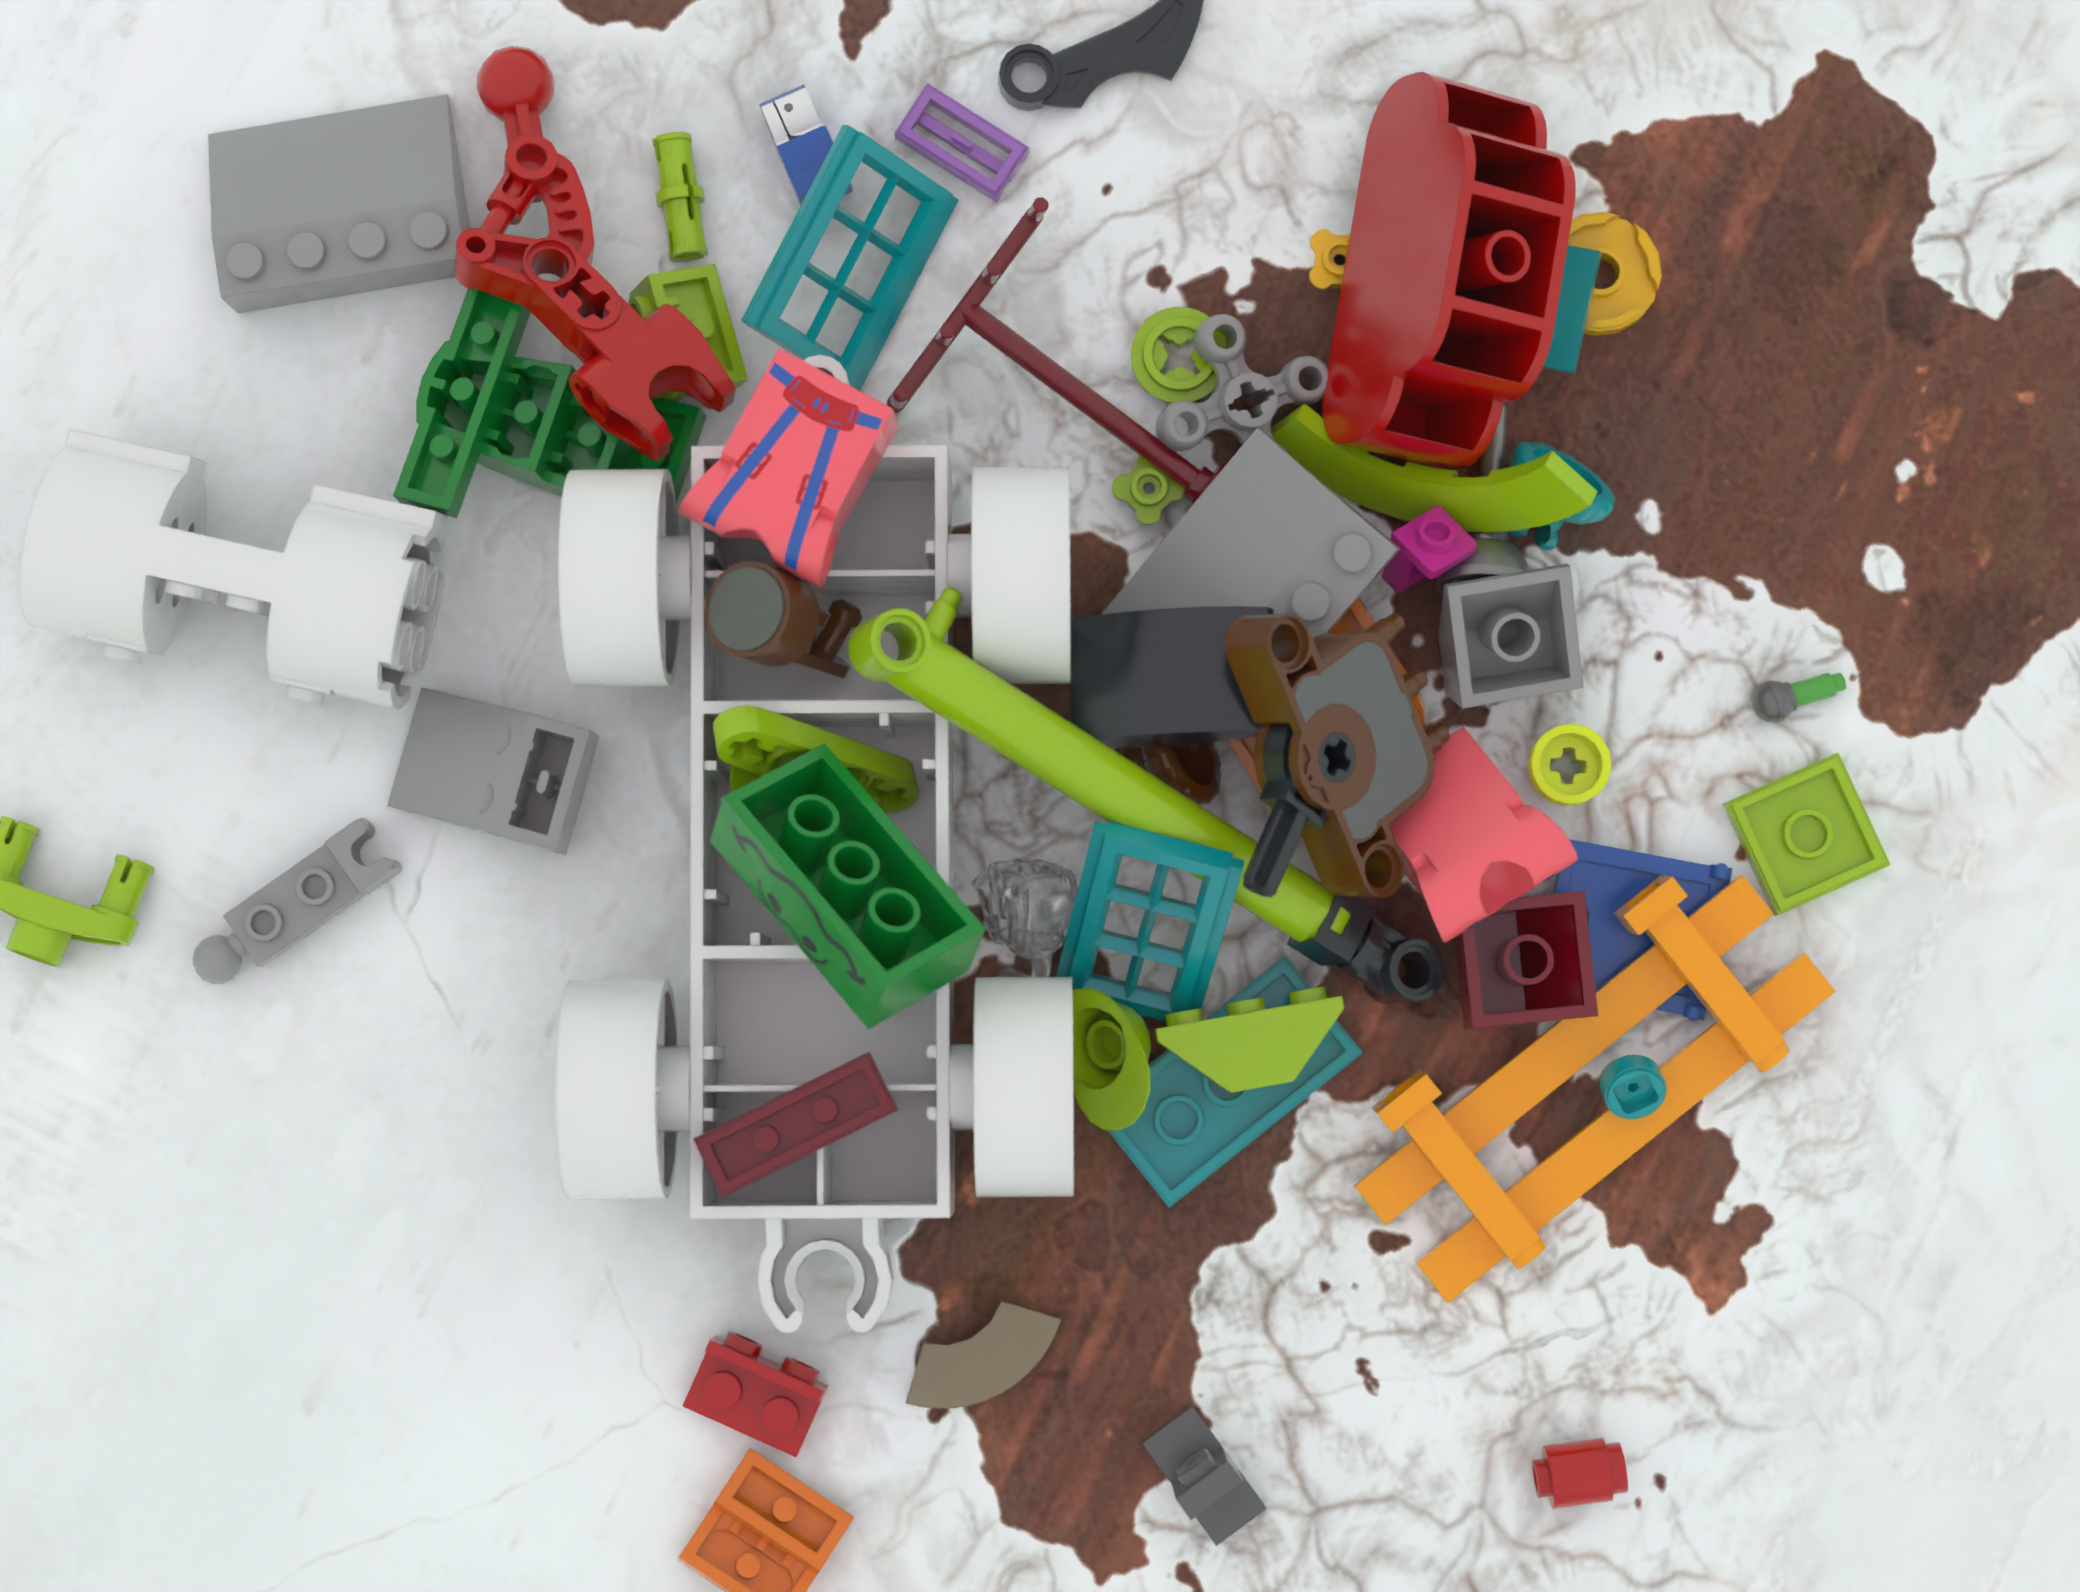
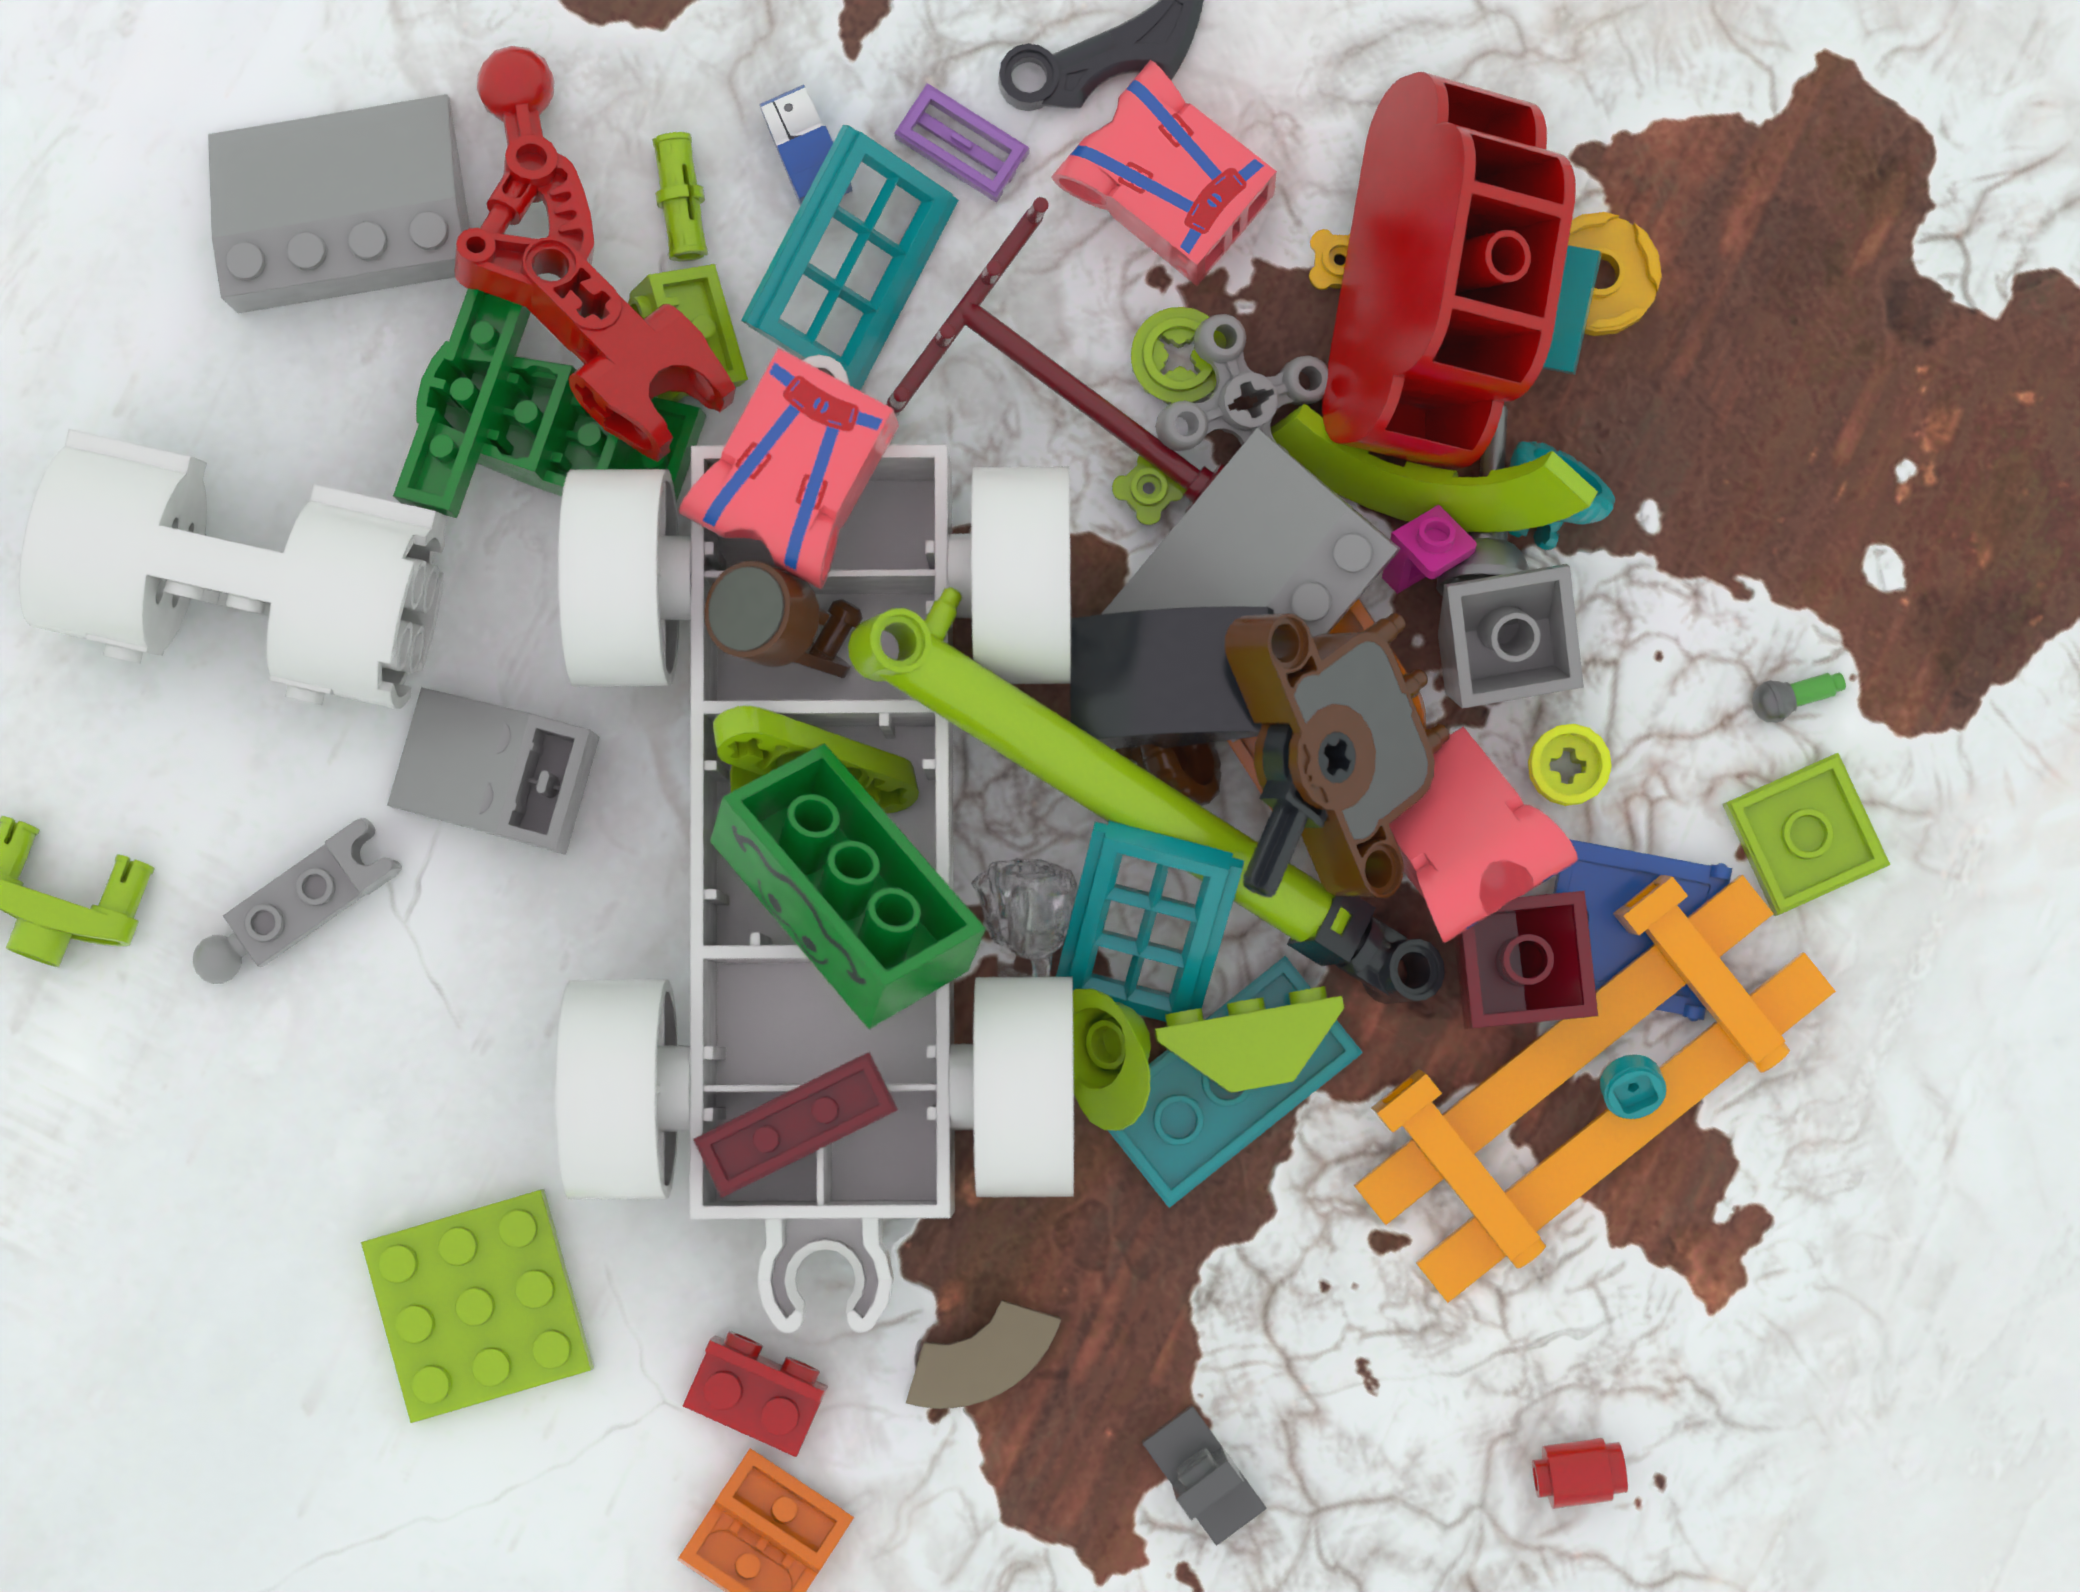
(477, 1305): none -> lime plate
(1169, 175): none -> coral piece

